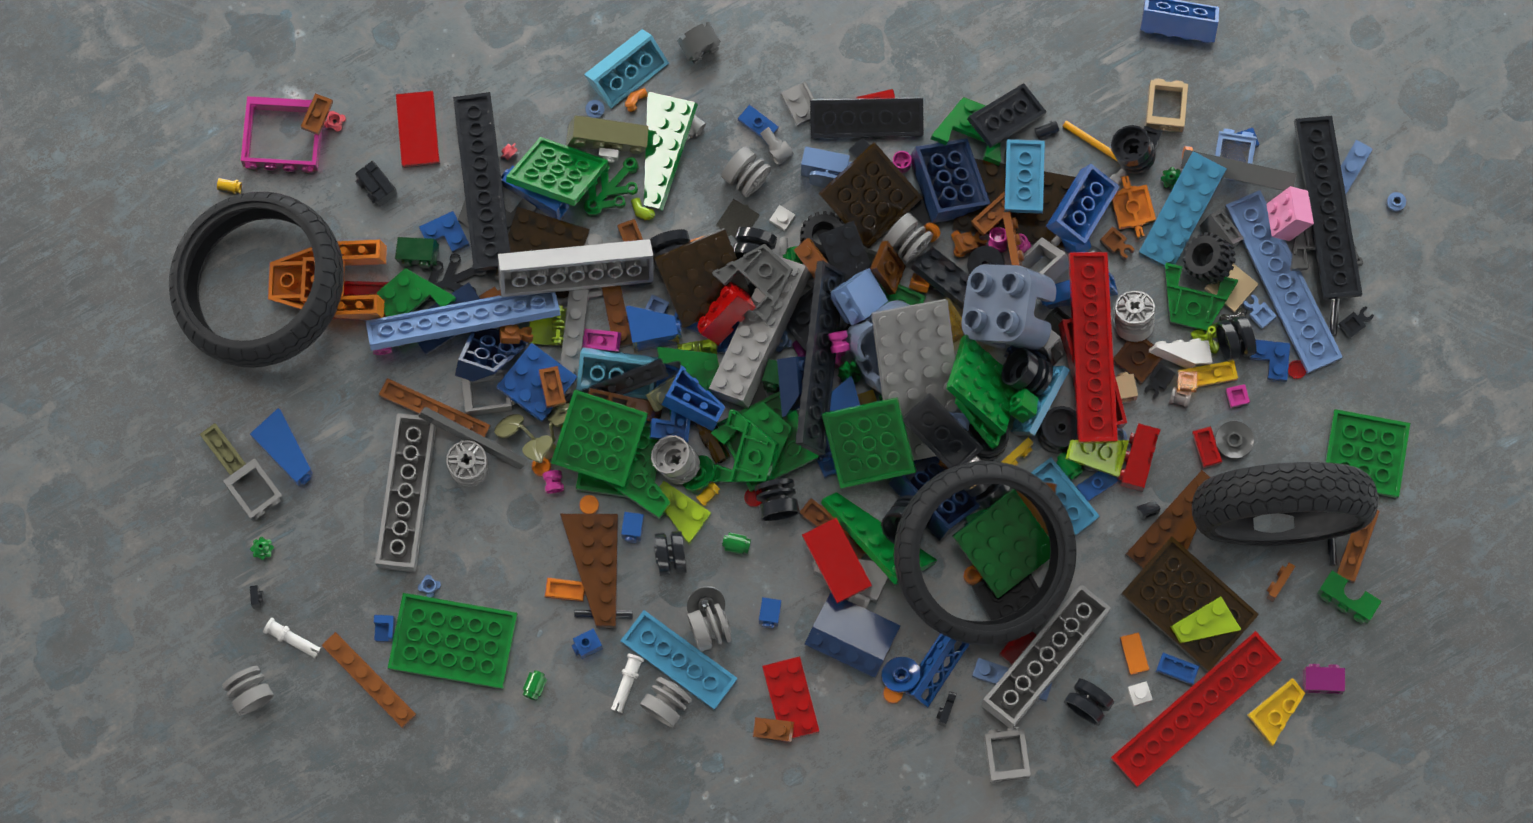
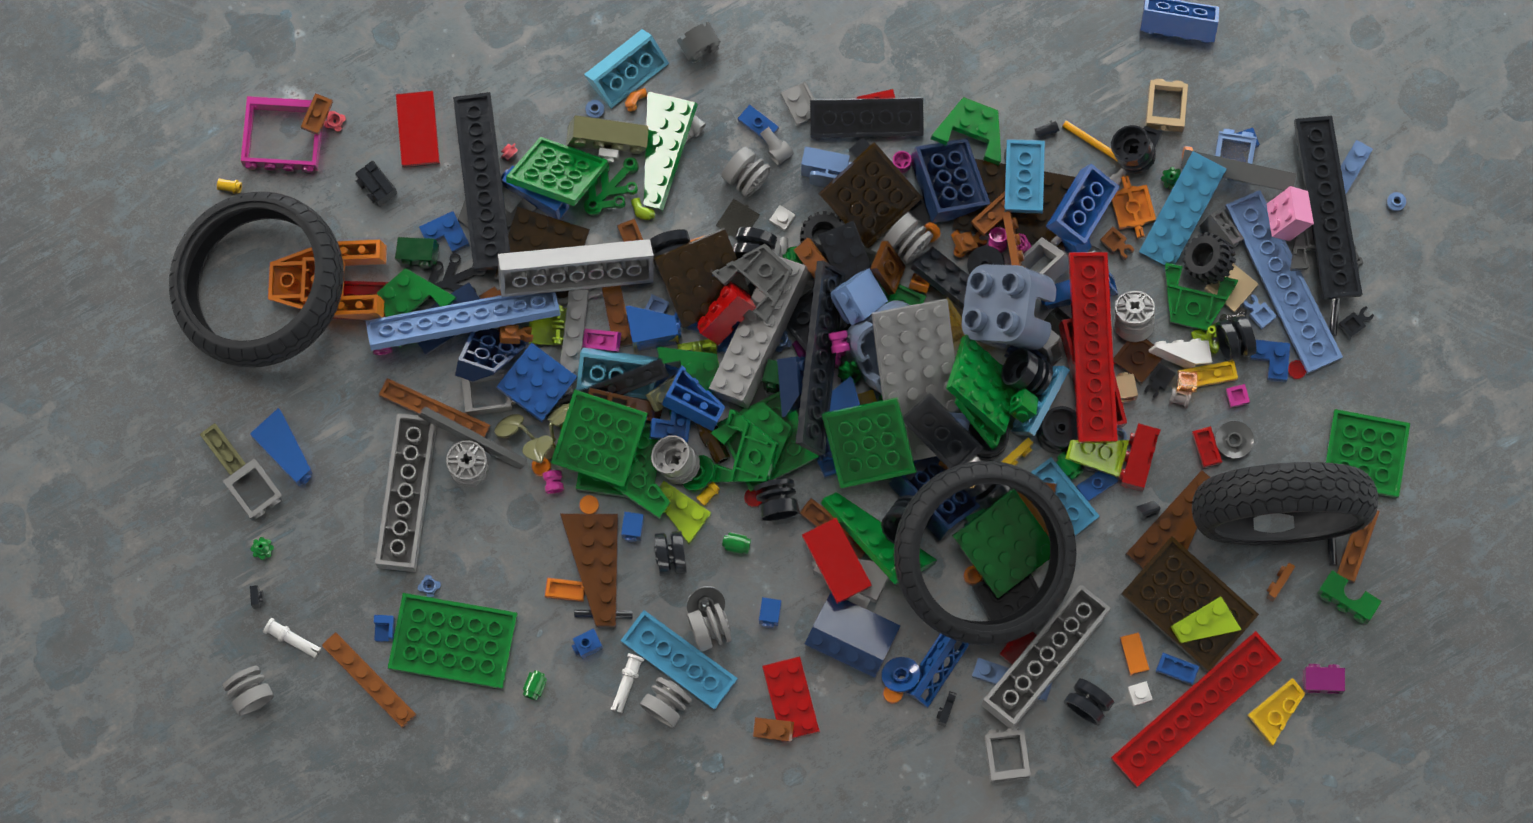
(552, 387): dark orange plate -> none
(1006, 115): black plate -> none

